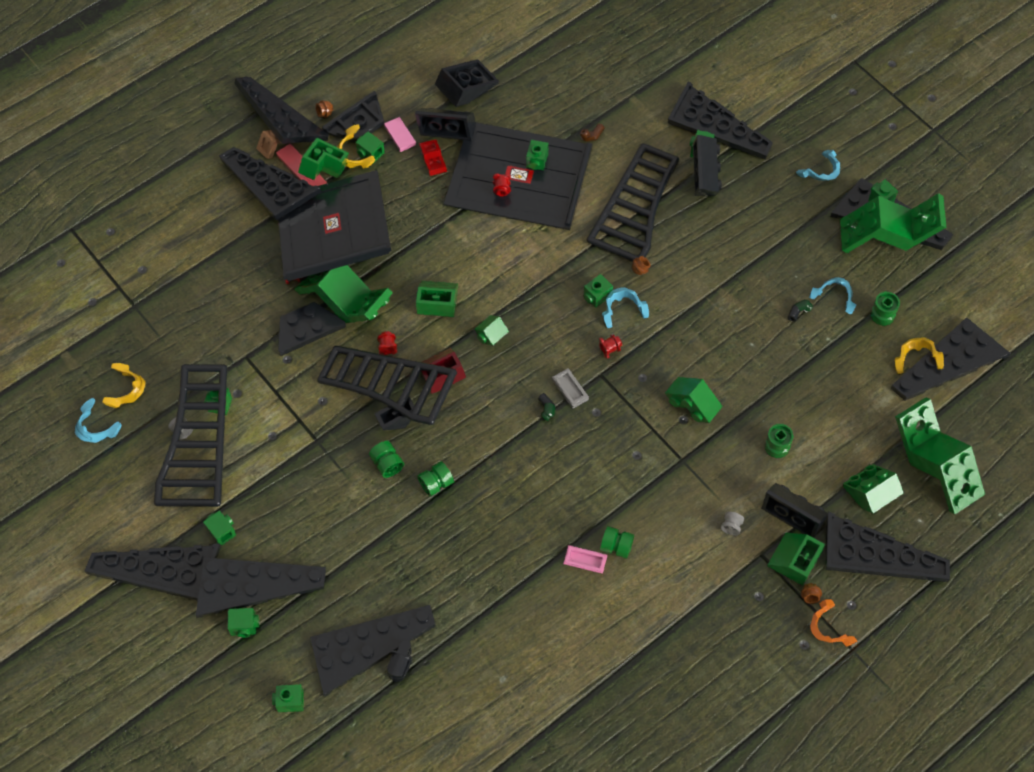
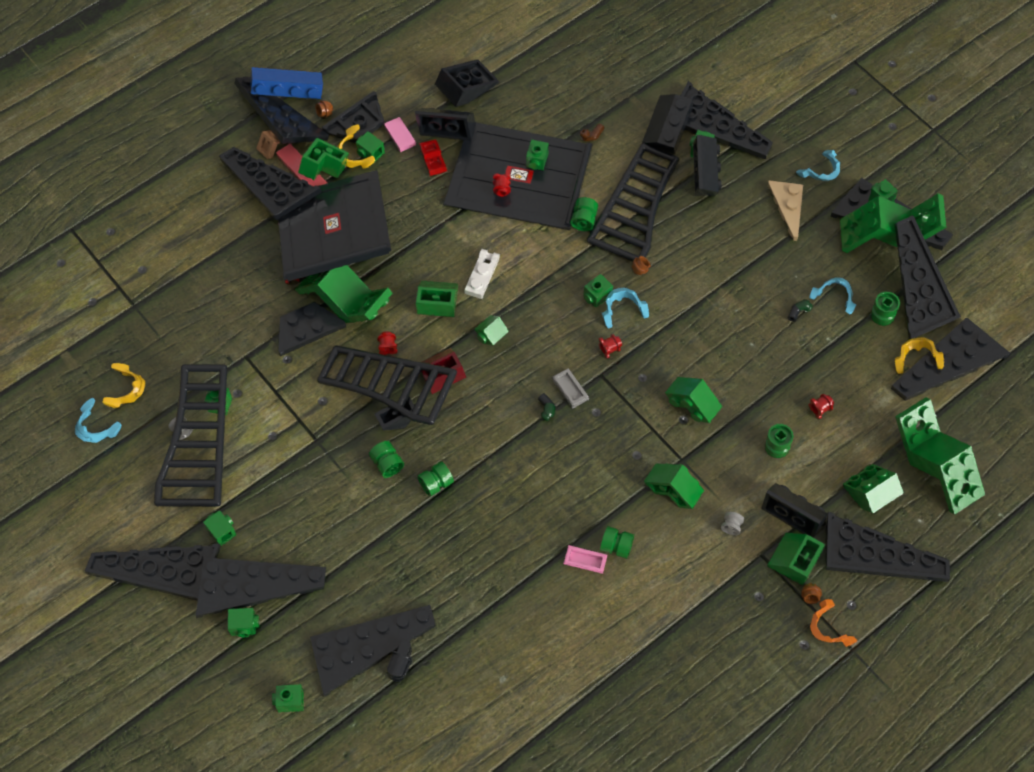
(286, 83): none -> blue brick
(482, 274): none -> white plate
(584, 214): none -> green wheel
(668, 122): none -> black slope
(676, 483): none -> green brick
(789, 199): none -> tan wing
(821, 405): none -> red brick
(924, 290): none -> black wing

